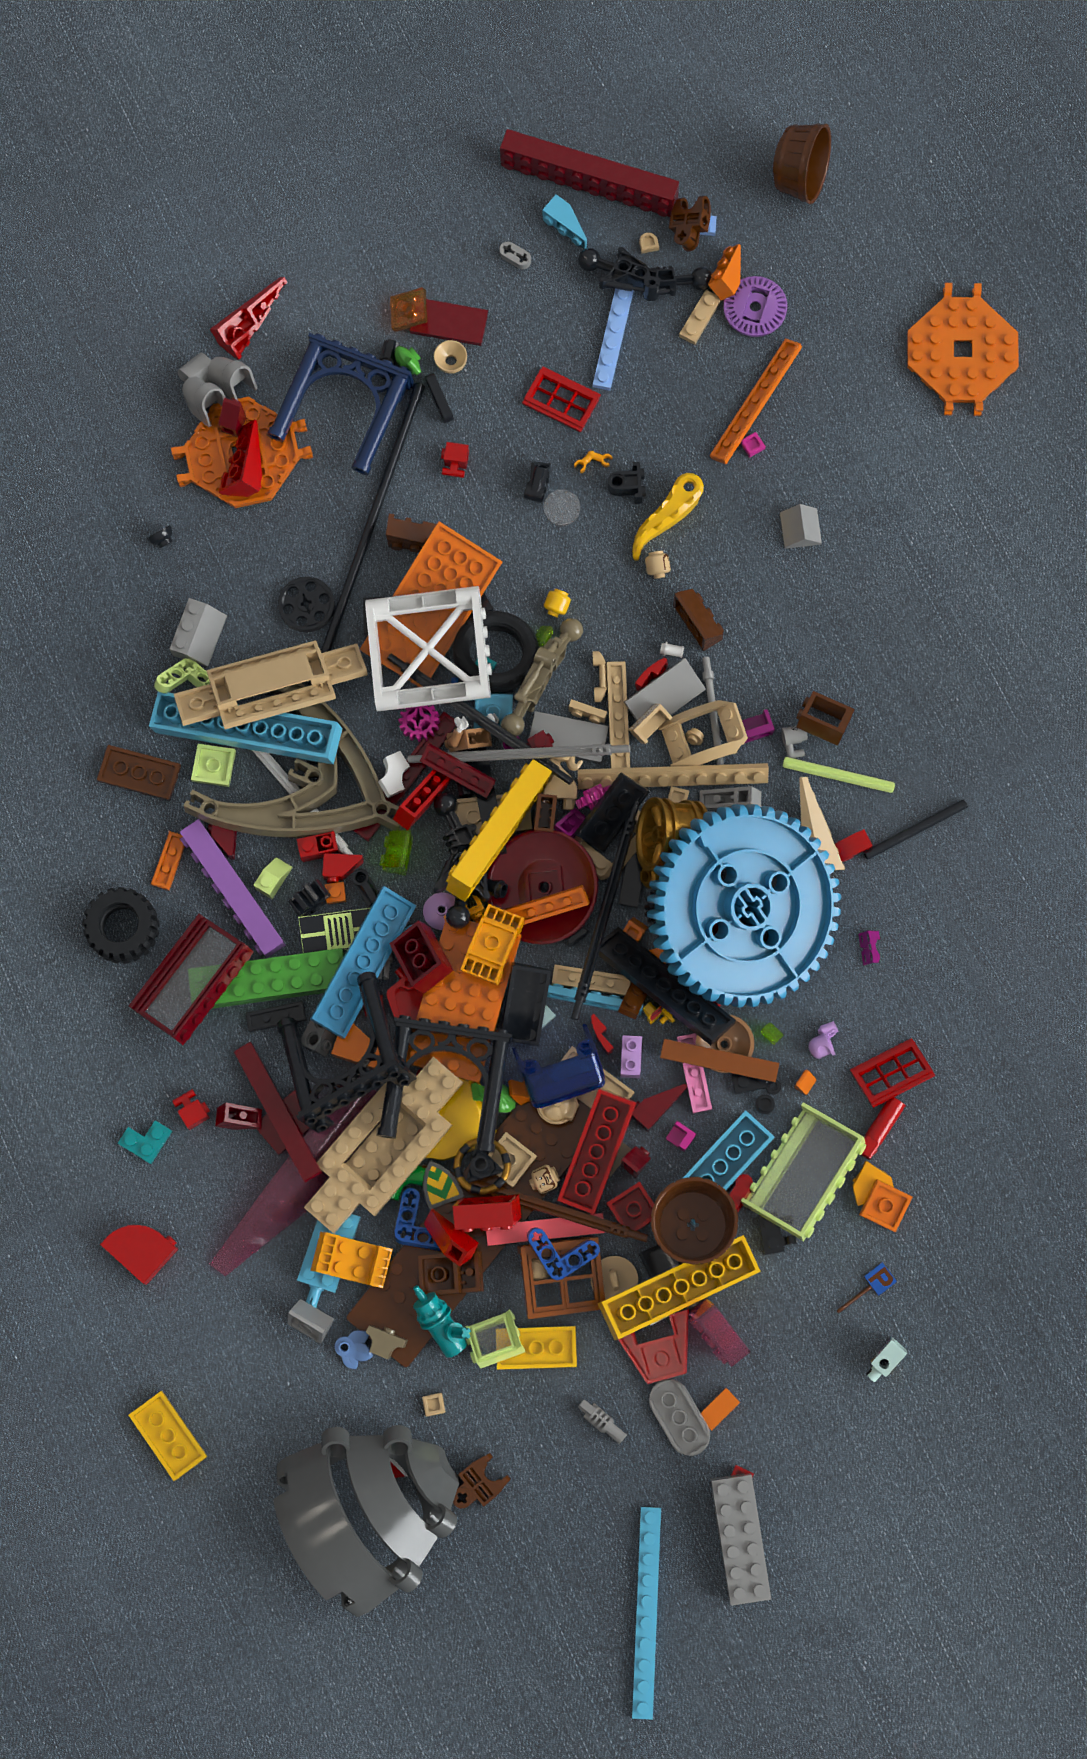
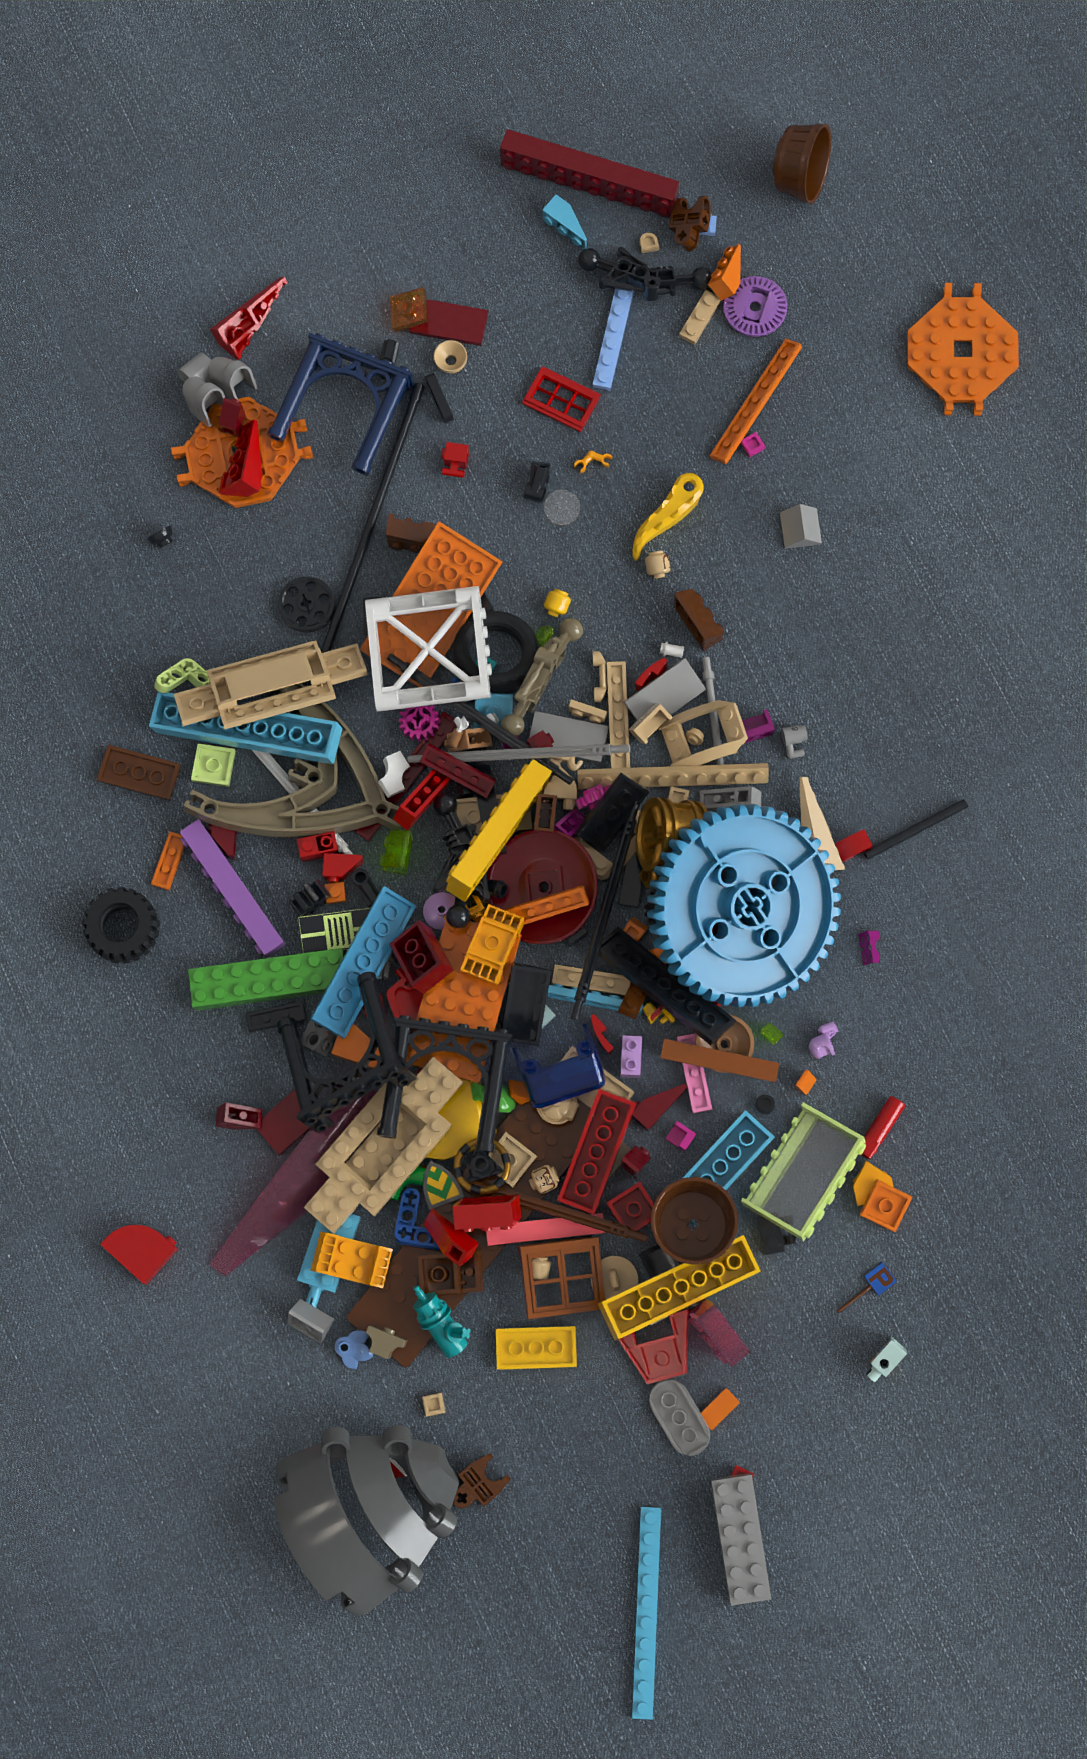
(147, 1146): teal plate -> none
(168, 1435): yellow plate -> none
(191, 979): window -> none
(193, 1112): red brick -> none
(198, 632): light grey slope -> none
(272, 877): yellowish green slope -> none
(278, 1112): dark red tile -> none
(408, 358): bright green animal -> none
(494, 1340): yellowish green window -> none
(516, 254): light grey beam -> none
(562, 1261): blue beam -> none
(601, 1421): light grey hinge -> none
(630, 483): black pin -> none
(741, 1190): red leg -> none
(746, 1084): black hinge -> none
(818, 727): reddish brown window -> none
(837, 774): yellowish green axle -> none
(900, 1087): red piece -> none

